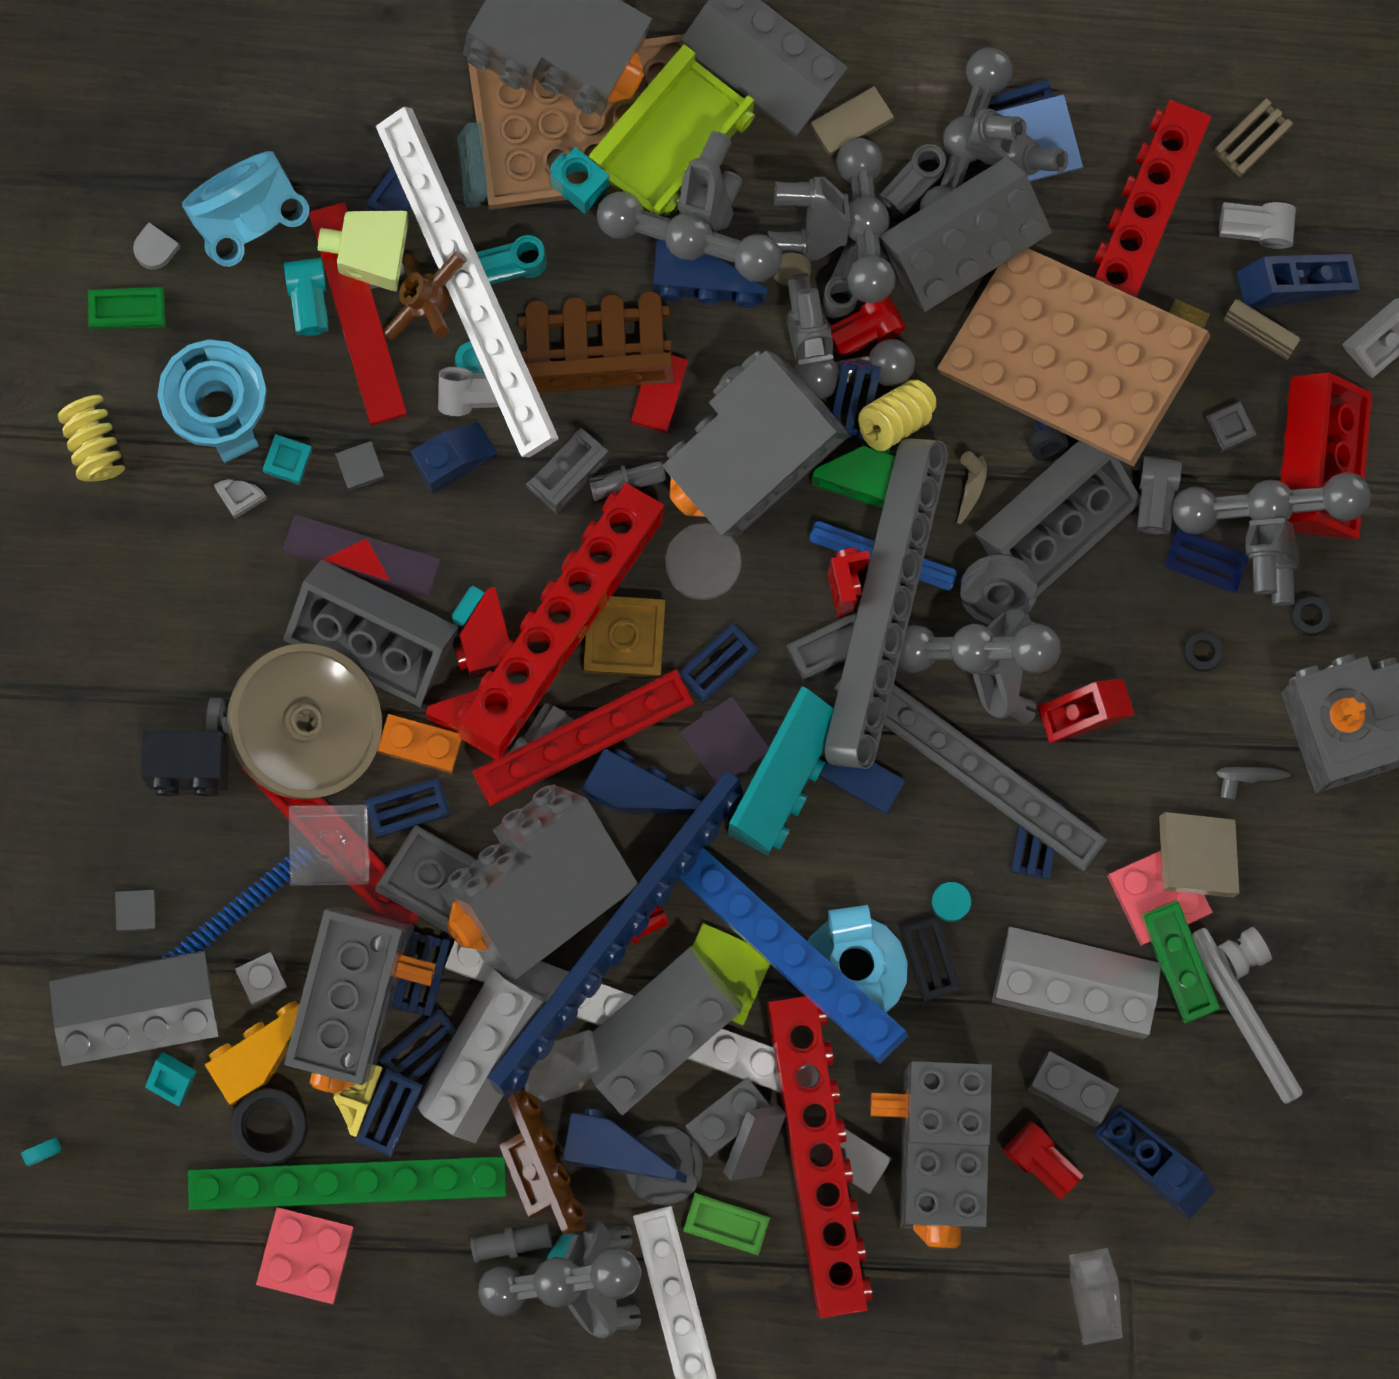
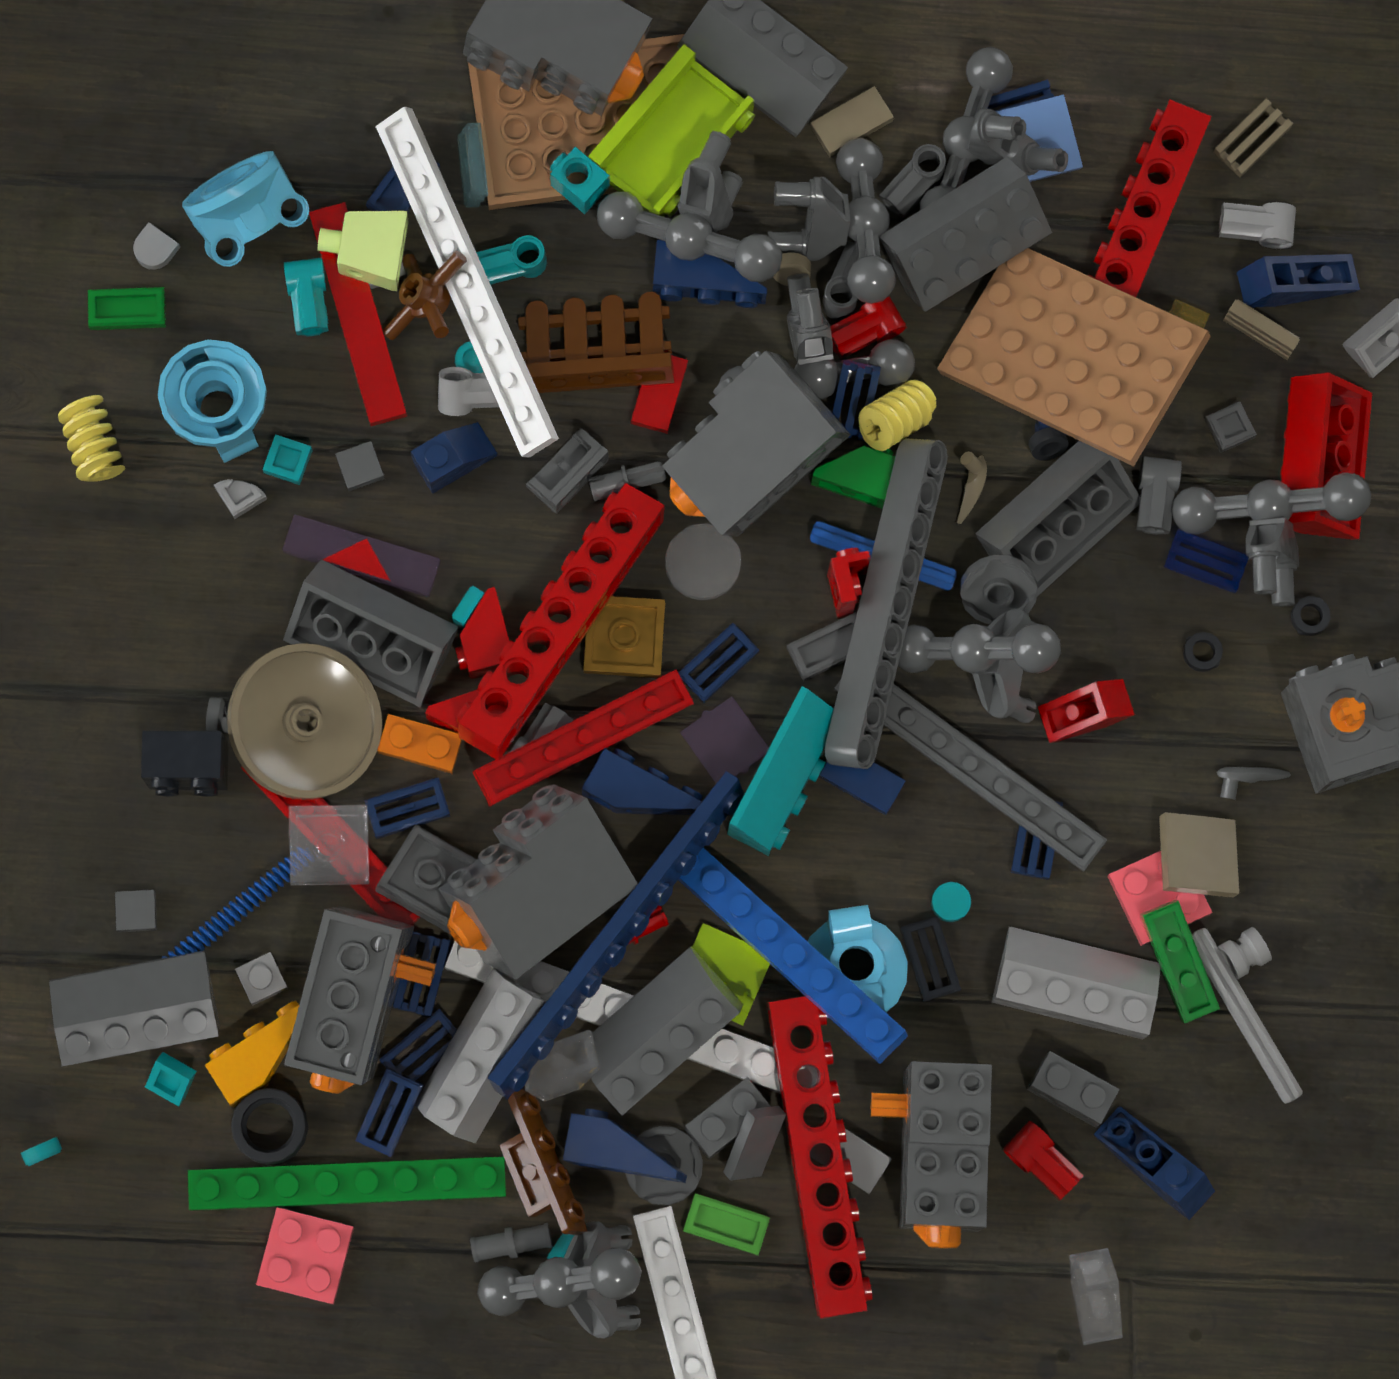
(356, 1101): light yellow slope -> none

